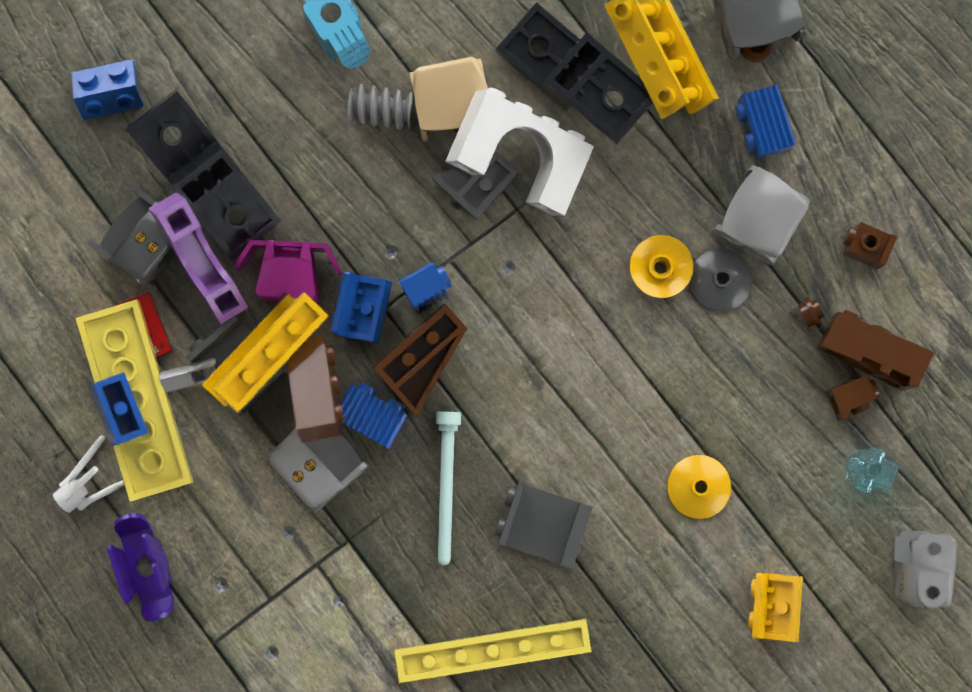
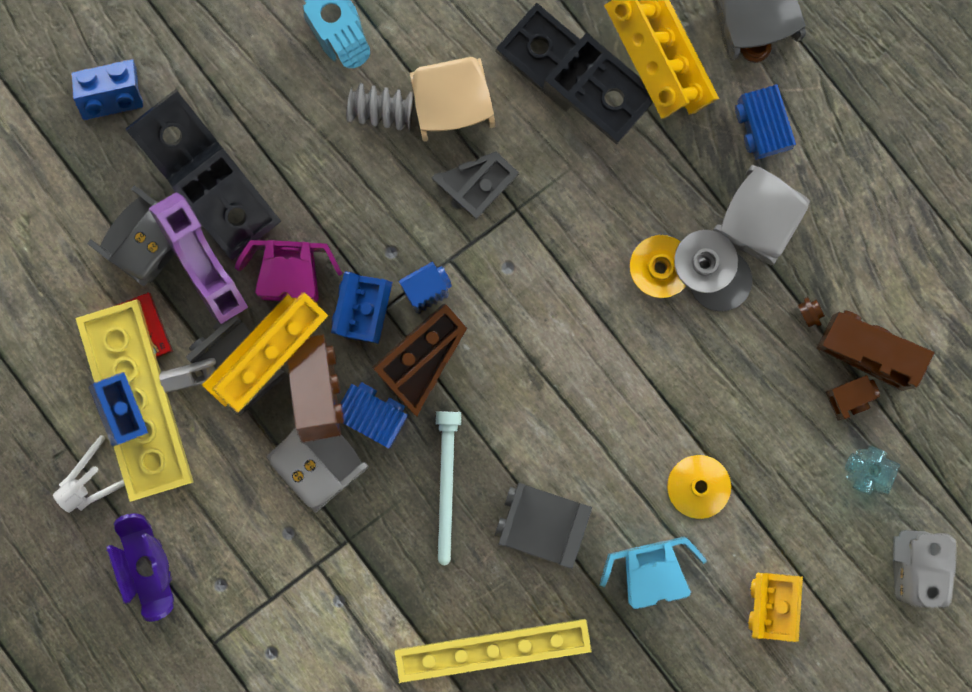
(561, 152): white arch -> none
(653, 572): none -> medium azure piece
(714, 248): none -> light grey dish
(856, 248): reddish brown brick -> none

